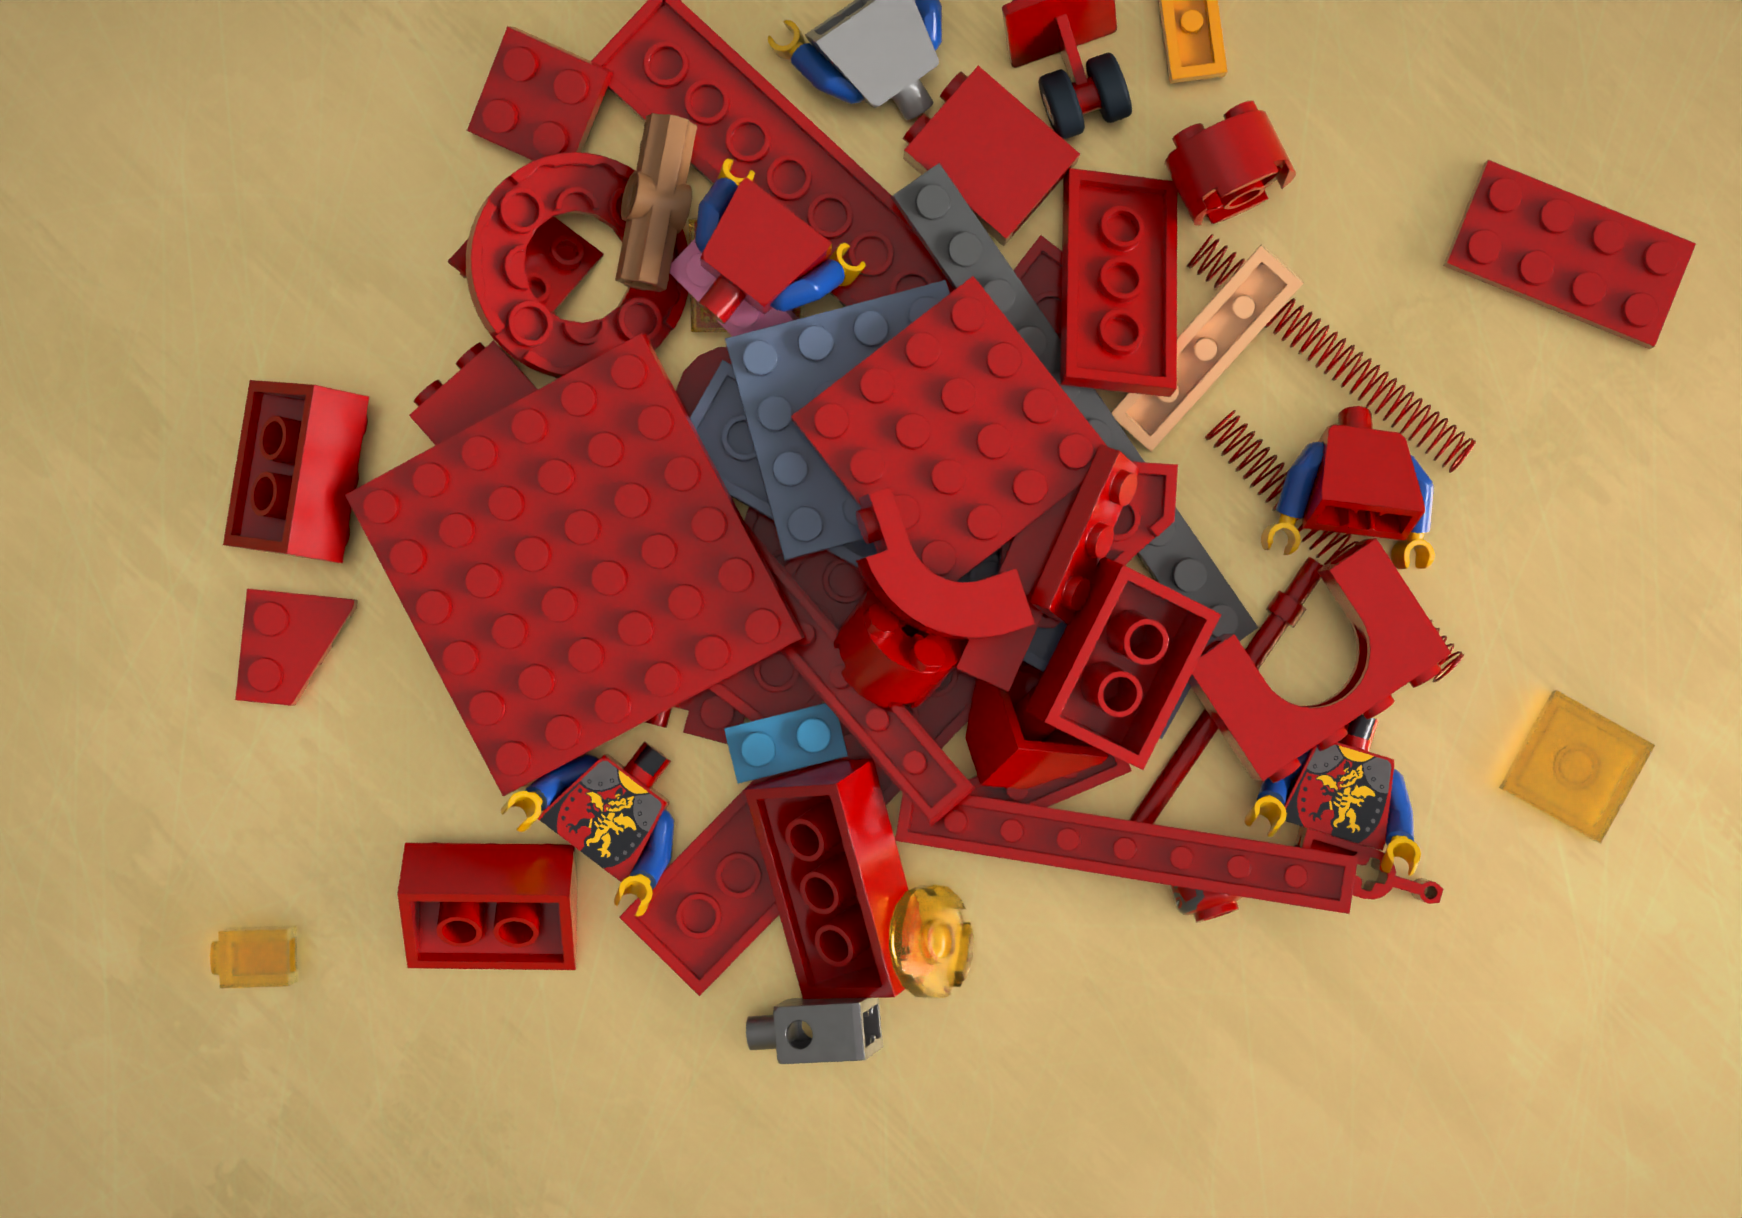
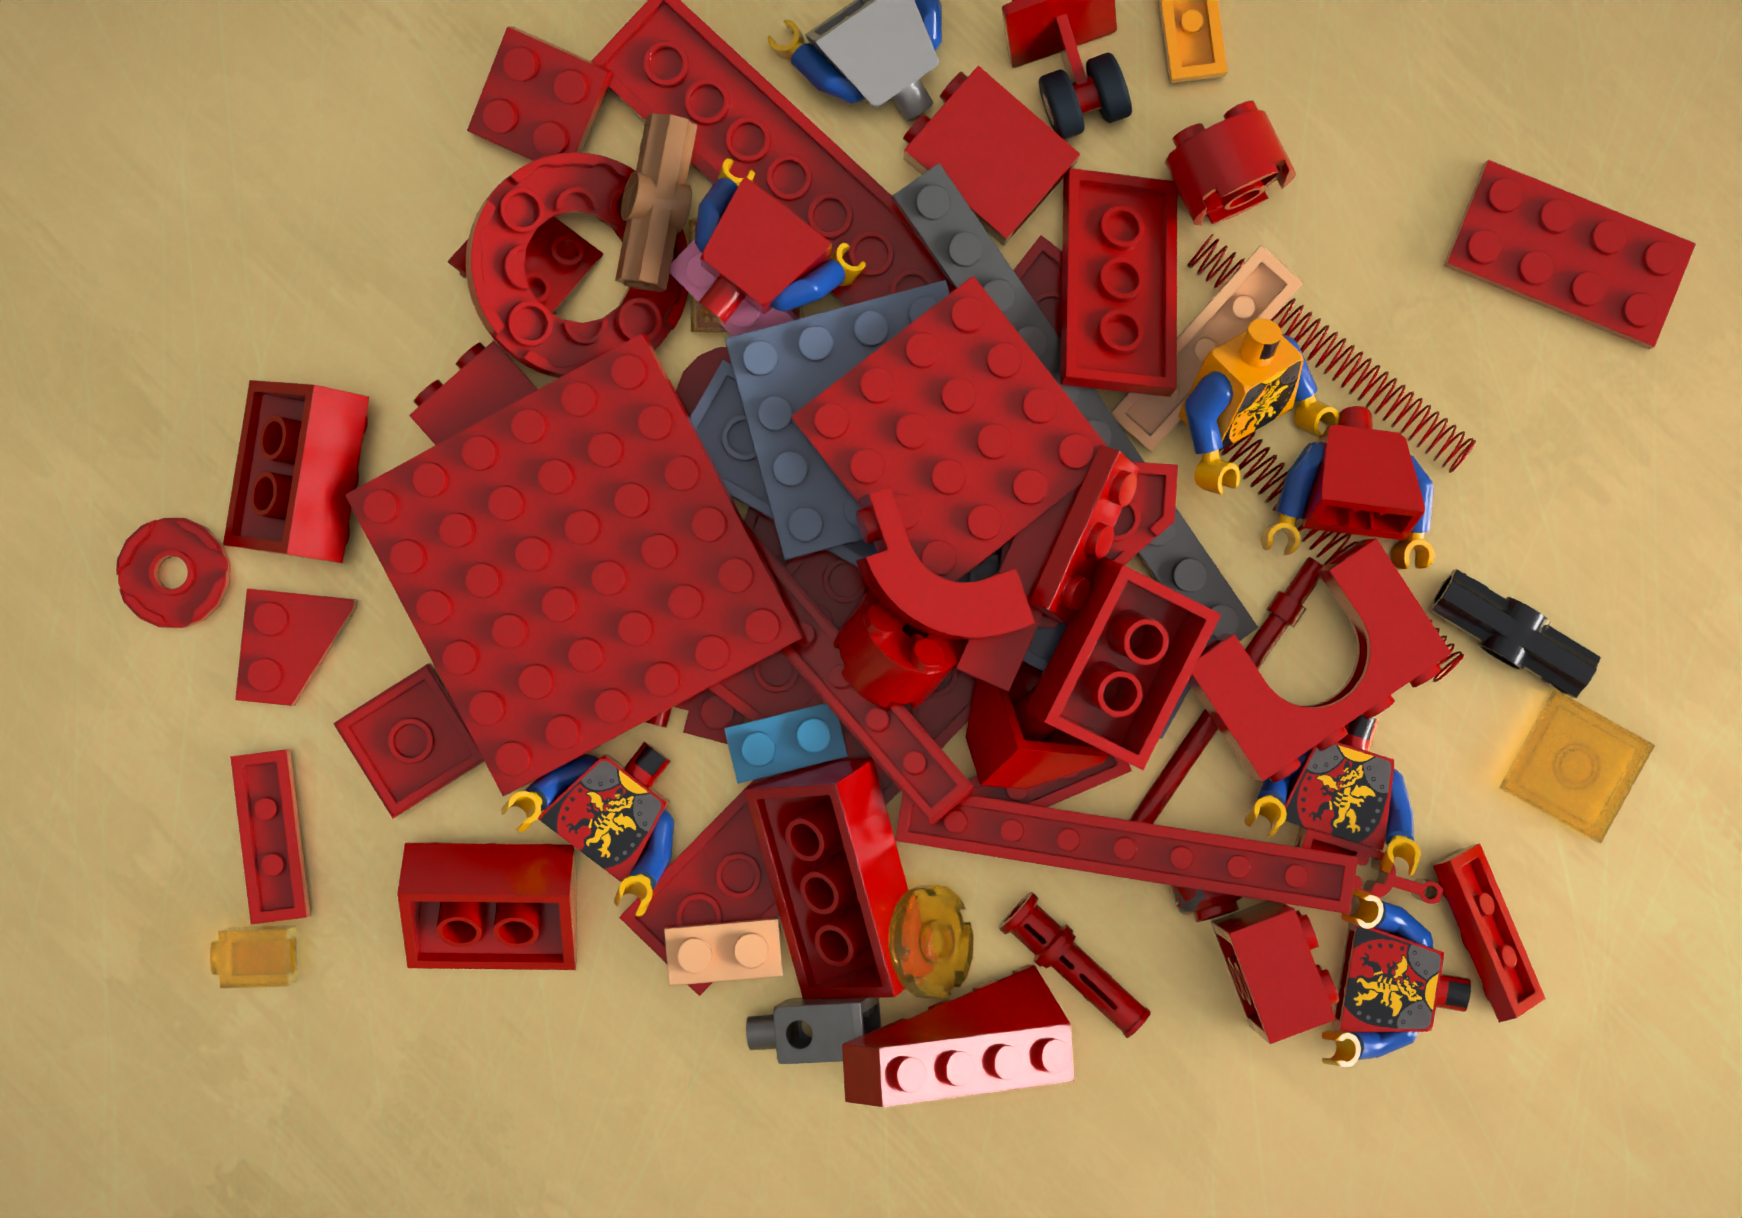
(206, 577): none -> red tile
(270, 836): none -> red plate
(410, 740): none -> red plate
(723, 951): none -> light nougat plate
(979, 1043): none -> red wedge
(1055, 948): none -> red pin
(1243, 389): none -> torso
(1275, 970): none -> red brick
(1388, 983): none -> torso
(1489, 933): none -> red plate
(1515, 633): none -> black piece

